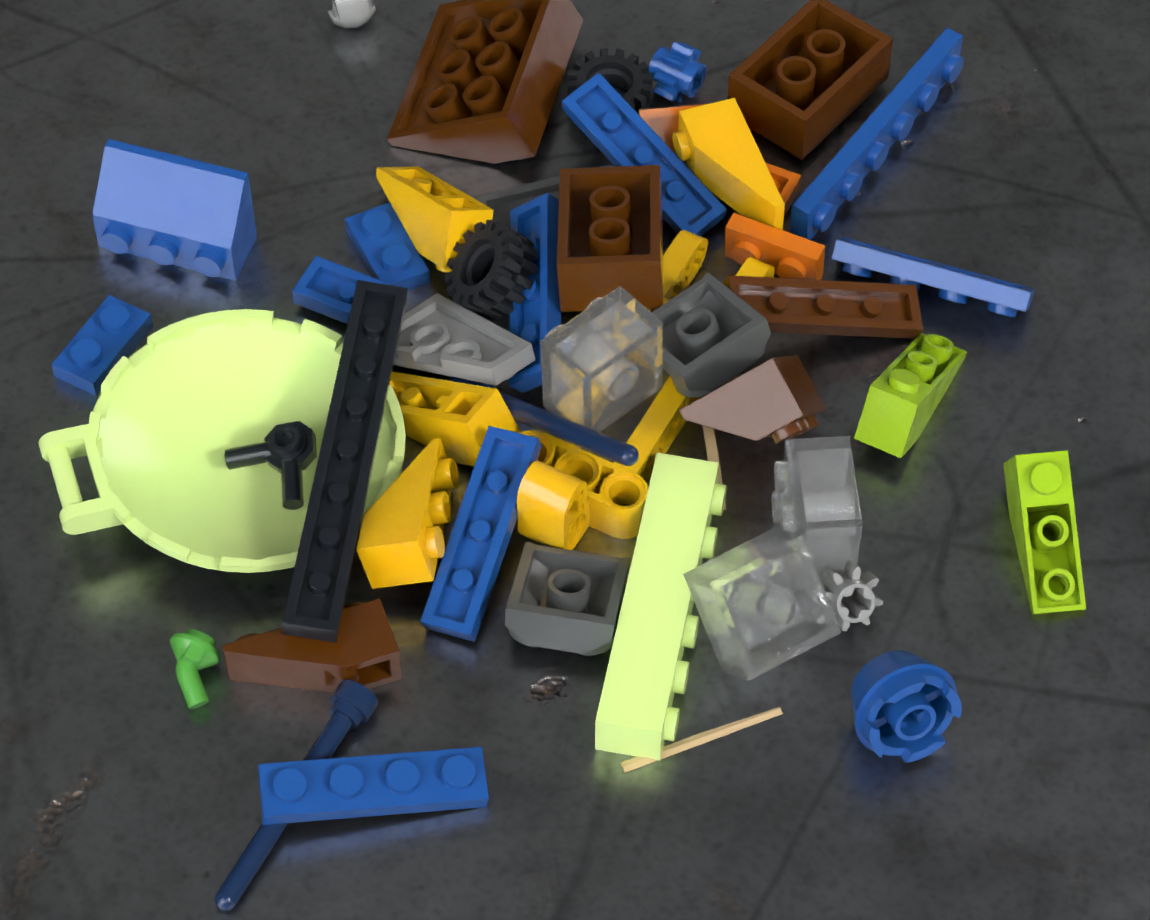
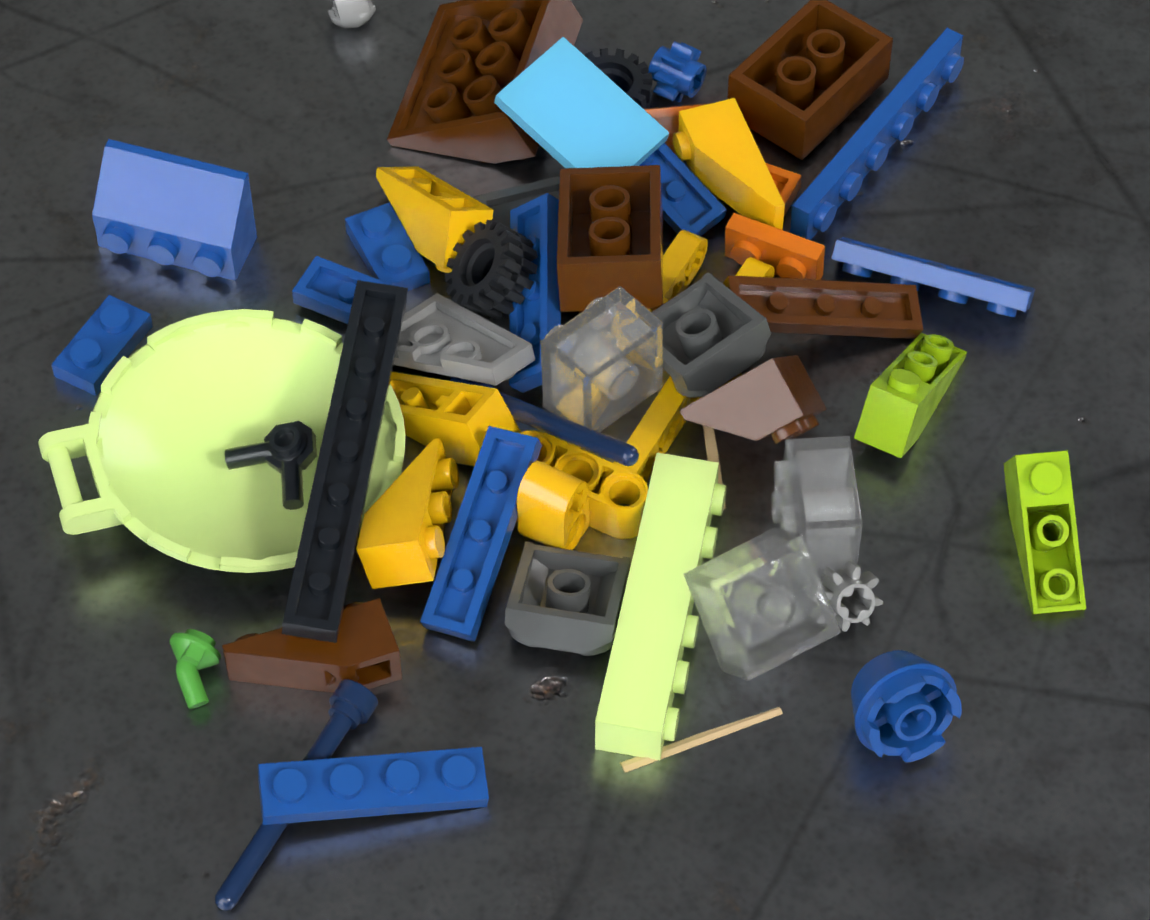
(579, 112): none -> medium azure tile

